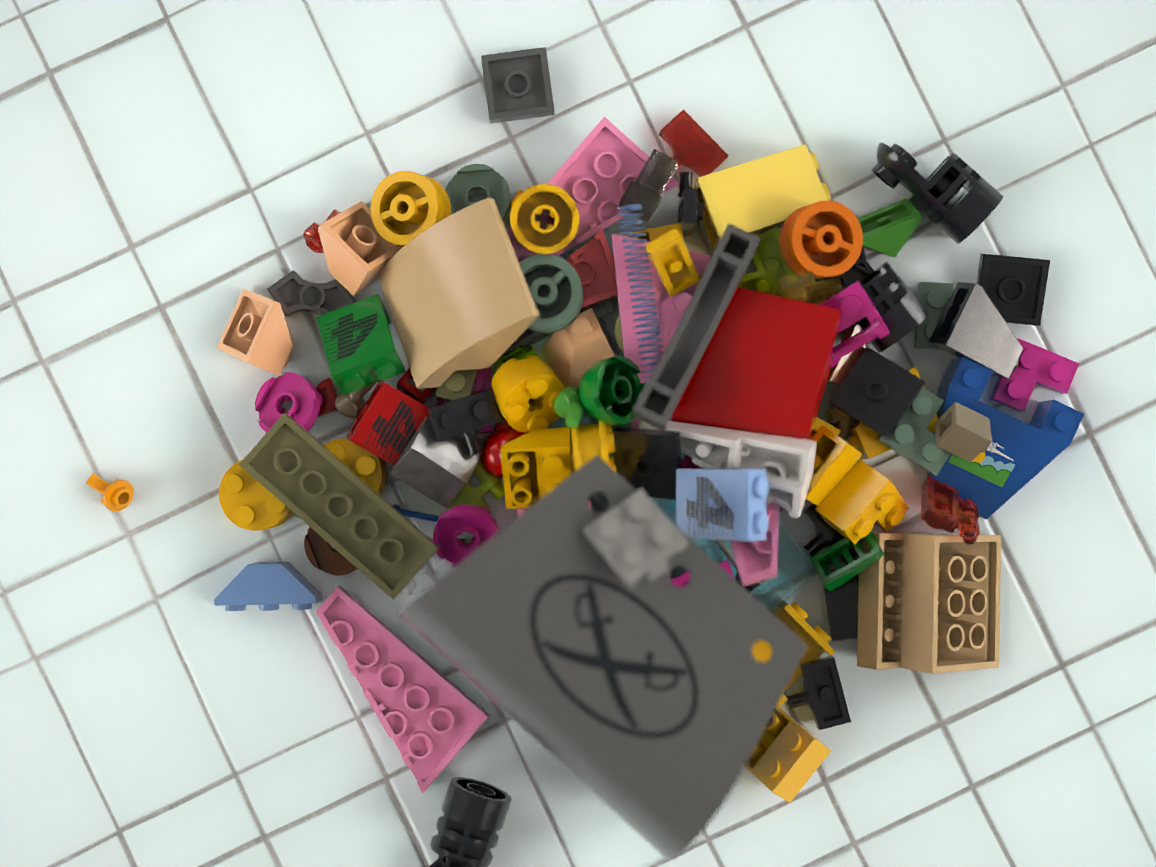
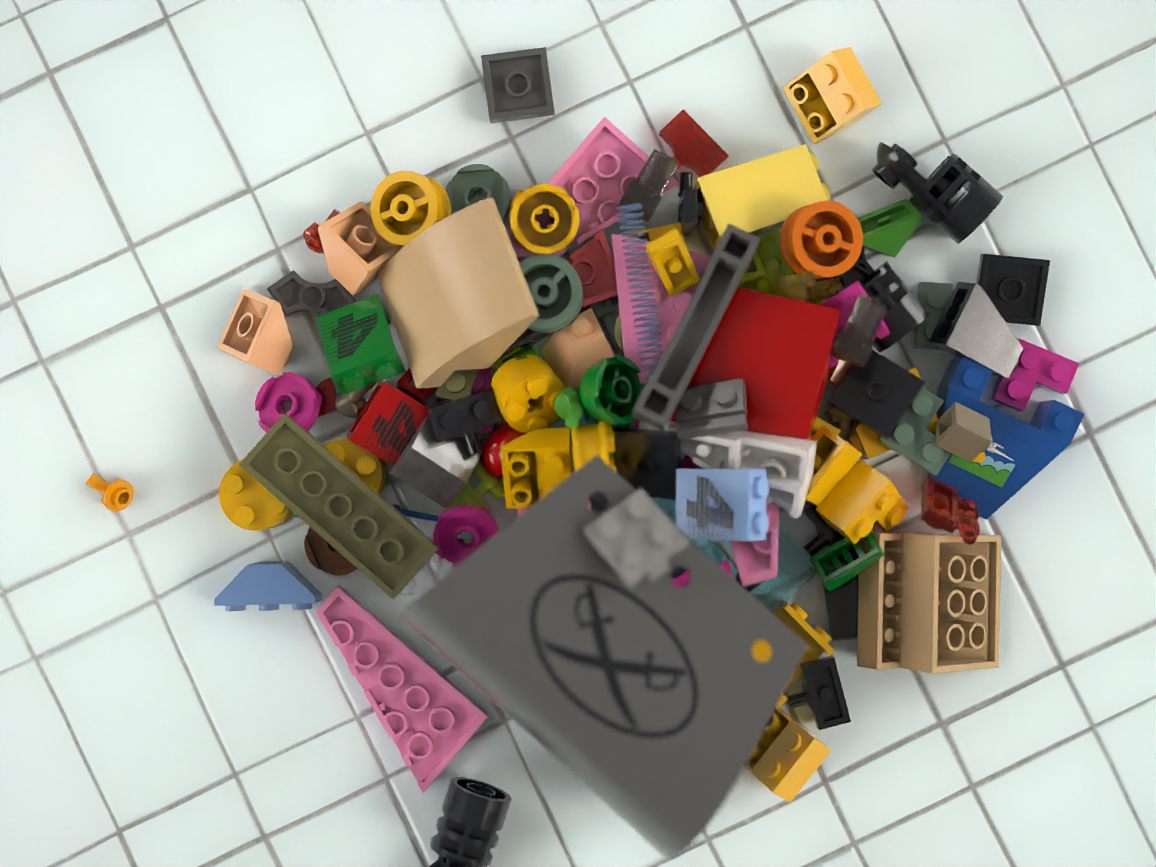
(712, 410): none -> dark grey plate
(832, 94): none -> yellow slope
(856, 338): none -> clear smoke piece

